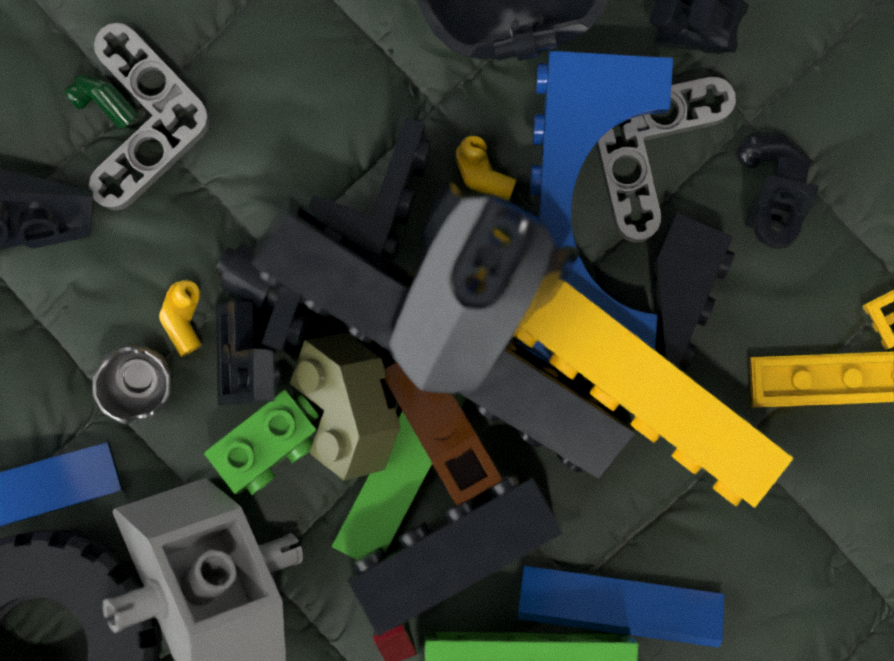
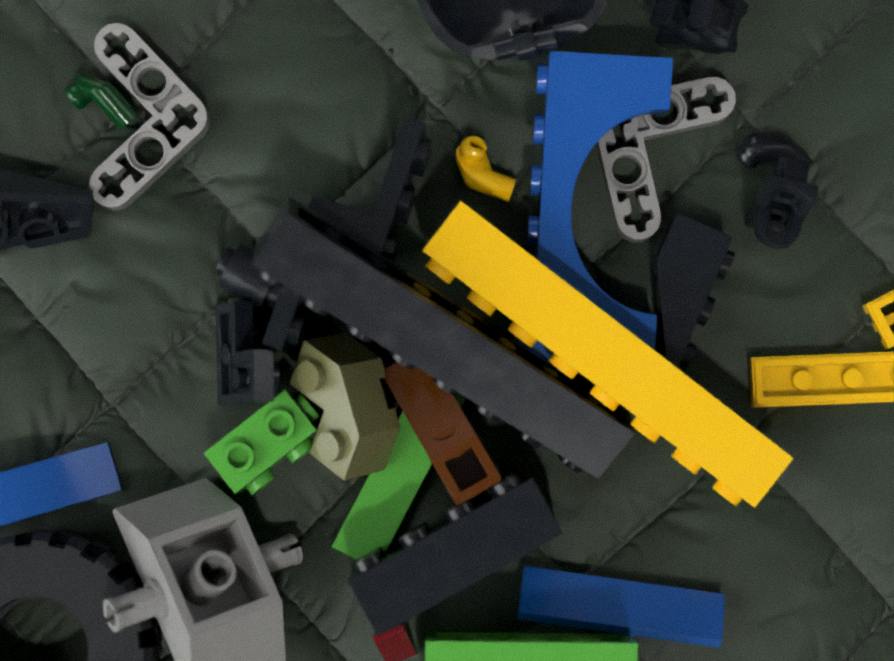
(132, 383): flat silver hair -> none
(177, 314): yellow arm -> none
(454, 321): black piece -> none

